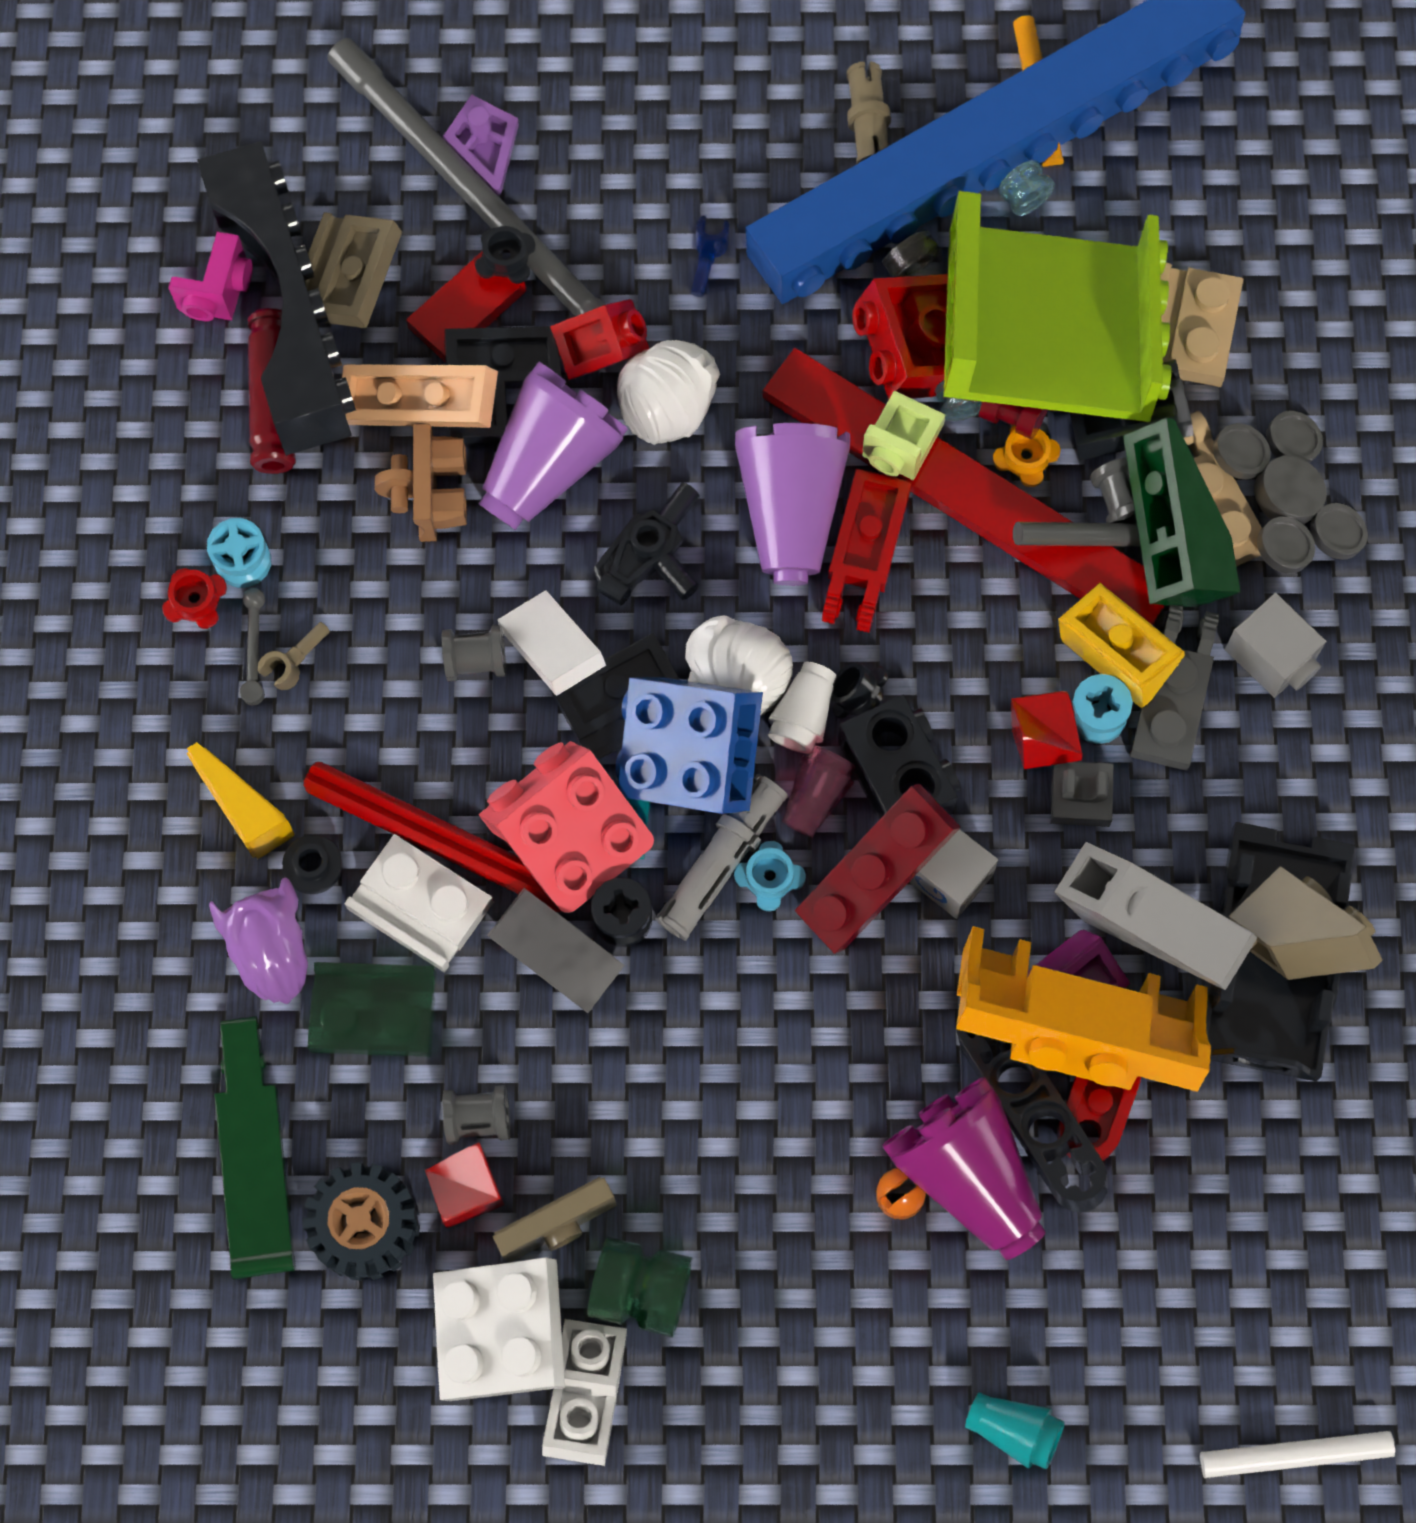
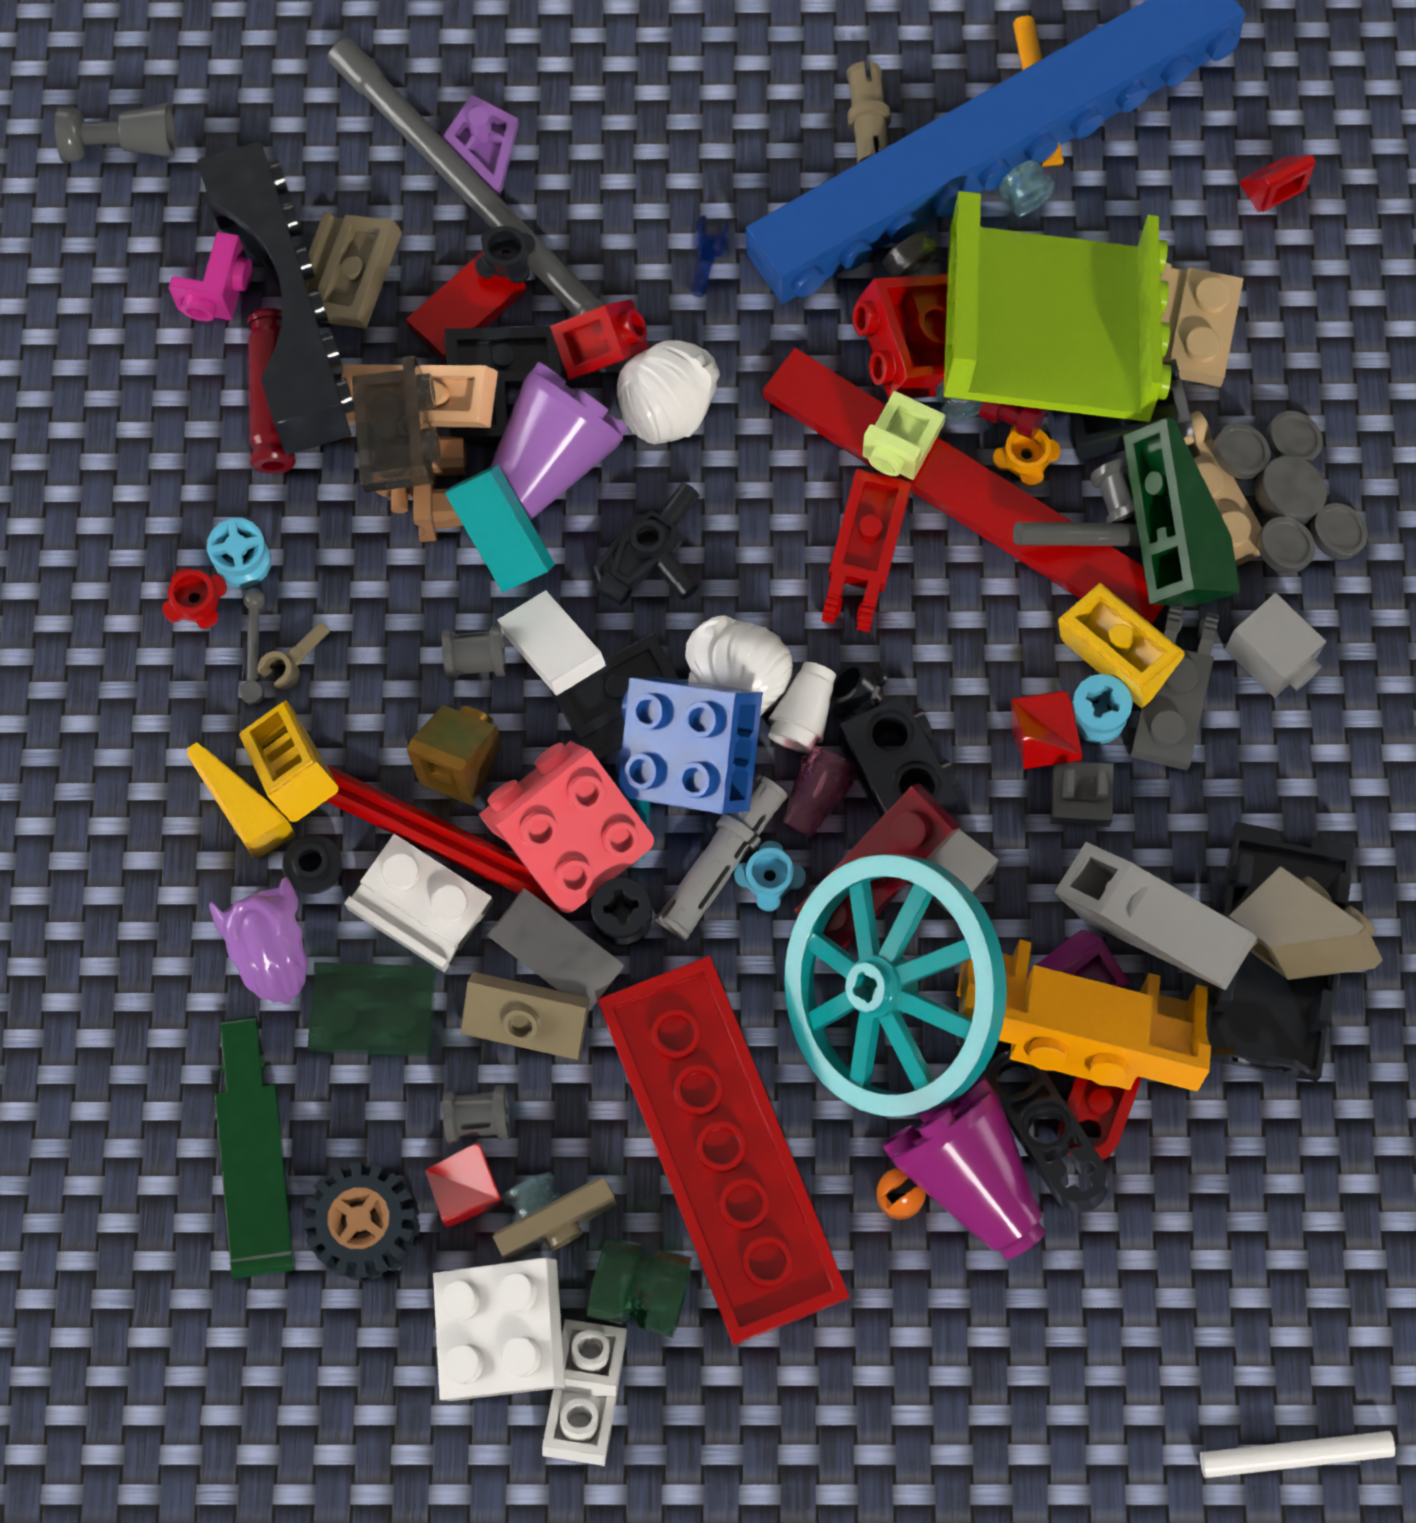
(138, 131): none -> dark grey piece
(290, 766): none -> yellow slope
(394, 429): none -> clear smoke bracket
(455, 752): none -> pearl gold slope
(500, 528): none -> teal tile
(525, 1015): none -> dark tan plate
(531, 1195): none -> clear light blue bush
(722, 1151): none -> red plate
(792, 494): medium lavender cone -> none
(895, 985): none -> teal wheel
(1016, 1428): teal cone -> none
(1278, 181): none -> red slope

